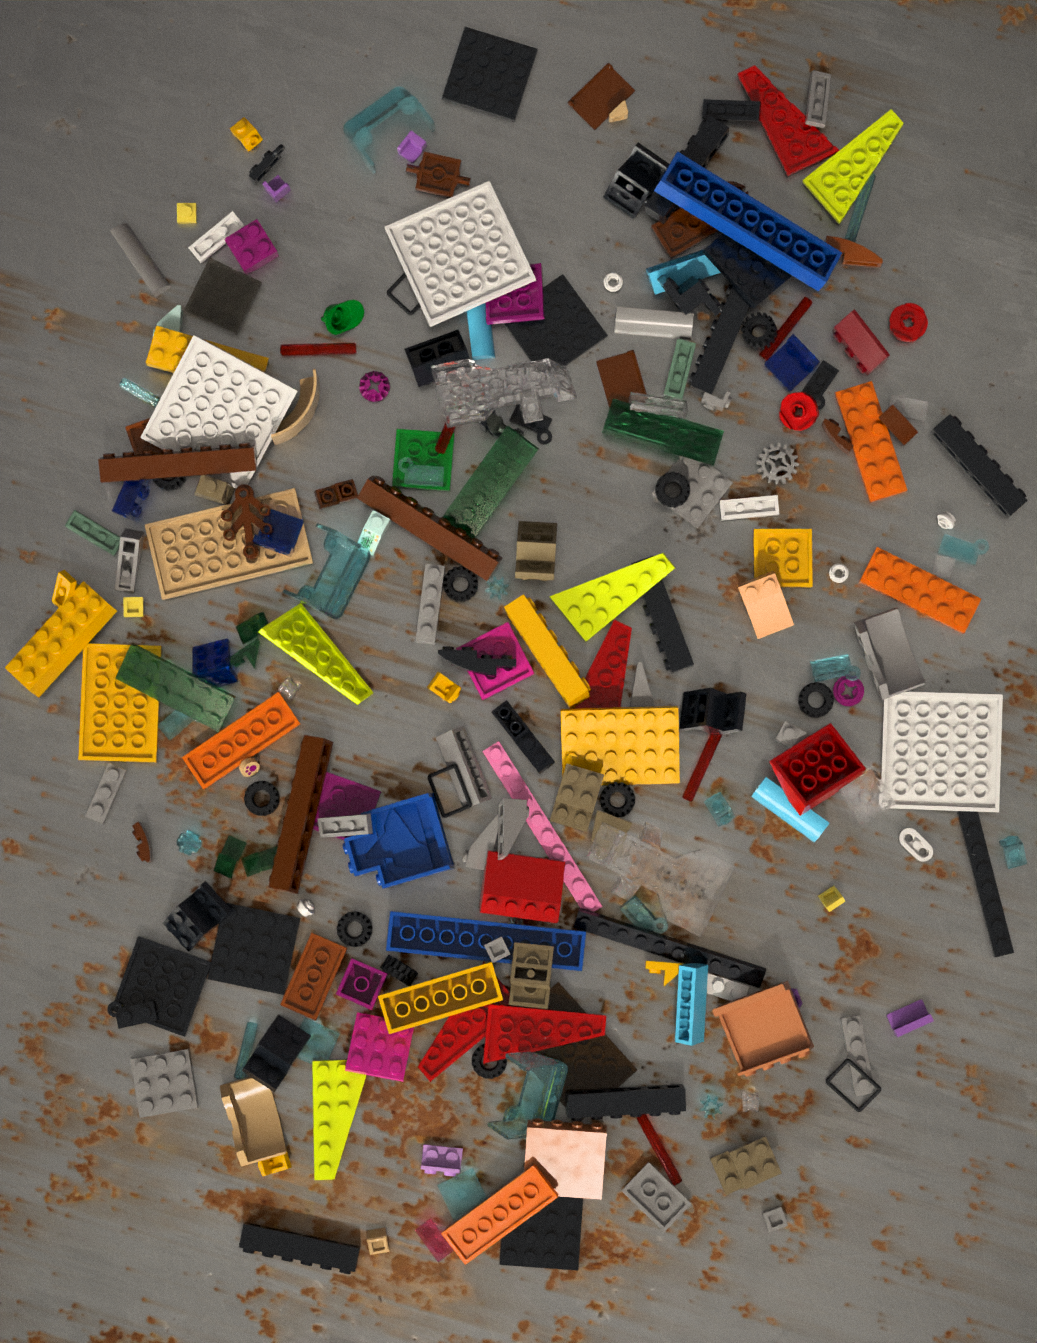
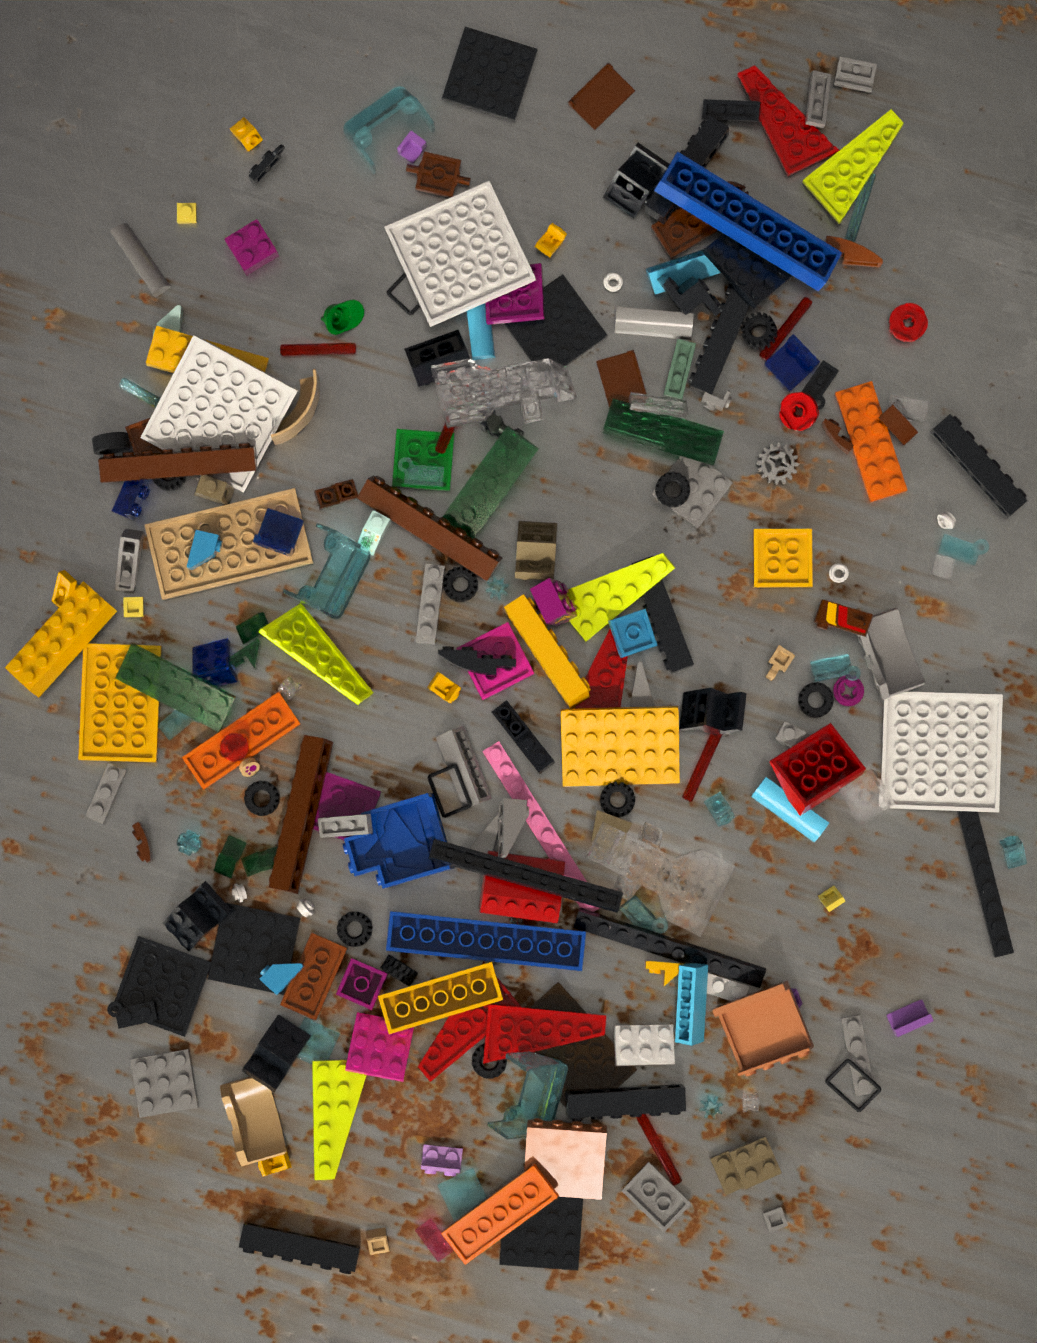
(93, 532): sand green tile -> none
(111, 443): none -> black tyre
(203, 548): none -> dark azure slope
(214, 238): white plate -> none
(223, 296): clear smoke plate -> none
(234, 747): none -> clear red plate
(239, 892): none -> white plate
(246, 1049): clear light blue axle -> none
(247, 519): reddish brown plant -> none
(276, 188): medium lavender panel -> none
(279, 975): none -> dark azure slope
(383, 387): magenta gear -> none
(497, 949): light grey plate -> none
(525, 875): none -> black plate
(531, 976): dark tan bracket -> none
(538, 427): black hinge -> none
(551, 240): none -> yellow bracket
(554, 602): none -> magenta brick
(576, 797): dark tan bracket -> none
(619, 113): tan slope -> none
(632, 633): none -> dark azure plate
(644, 1045): none -> white plate
(749, 507): white plate -> none
(765, 604): light nougat slope -> none
(780, 660): none -> tan plate
(843, 618): none -> reddish brown door
(855, 74): none -> light grey plate
(860, 343): dark red slope -> none
(915, 844): white plate -> none
(920, 590): orange plate -> none

